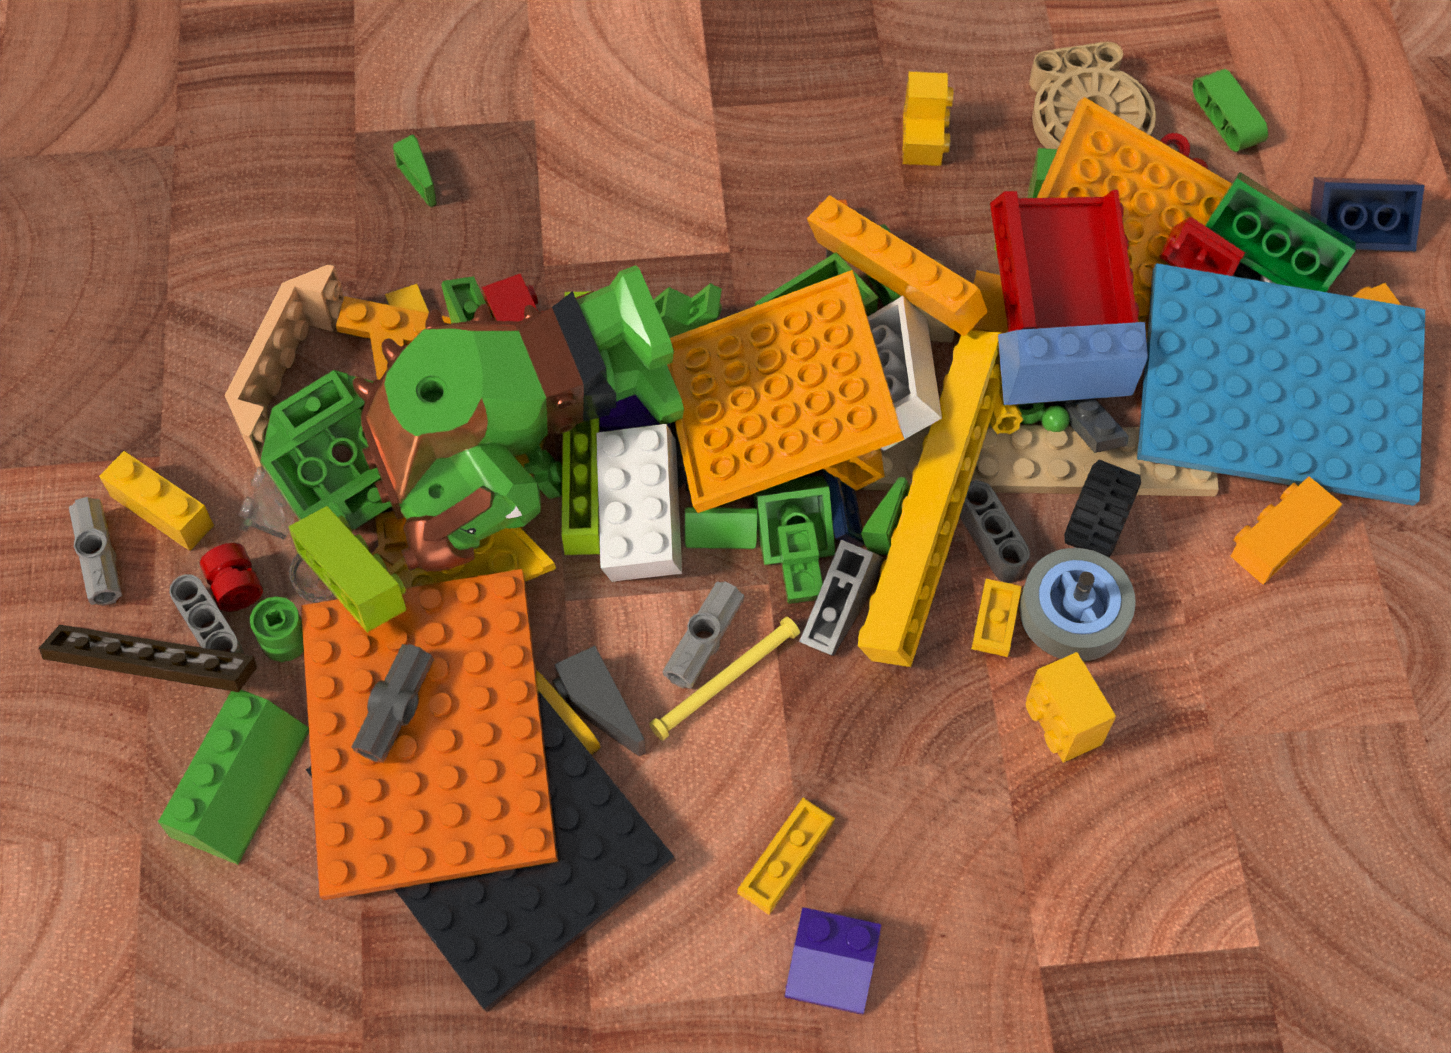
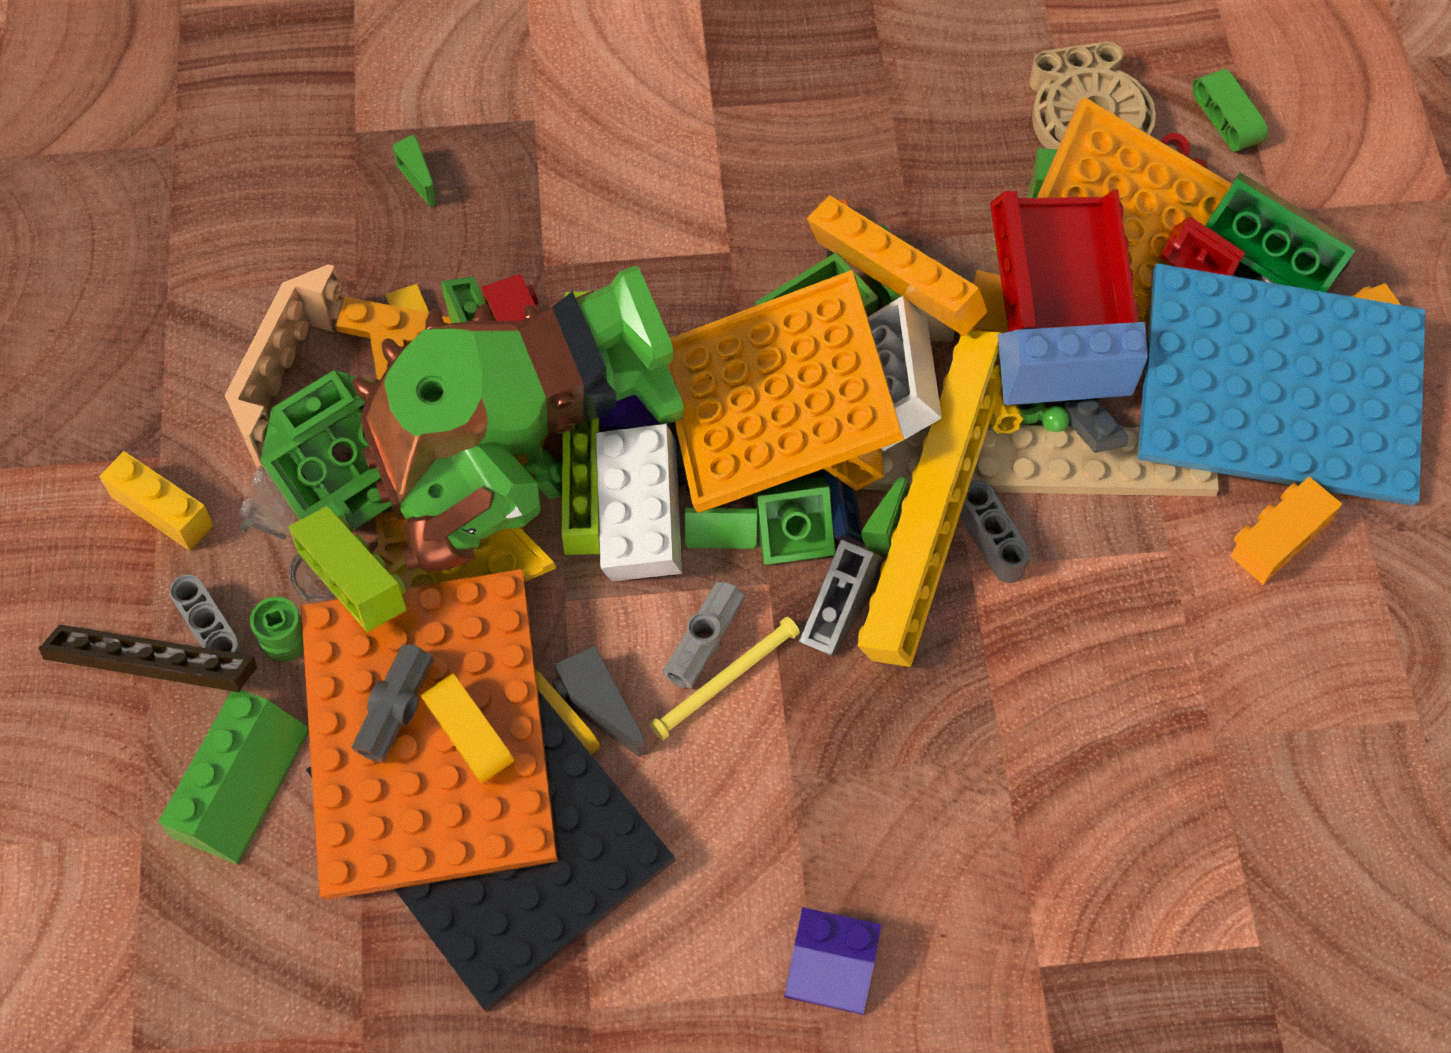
(97, 568): light grey piece -> none
(231, 577): red wheel -> none
(467, 728): none -> yellow beam
(685, 313): bright green brick -> none
(786, 856): yellow tile -> none
(800, 562): bright green slope -> none
(926, 118): yellow brick -> none
(996, 617): yellow plate -> none
(1069, 707): yellow brick -> none
(1077, 604): wheel -> none
(1102, 508): black tyre -> none
(1370, 211): dark blue slope -> none

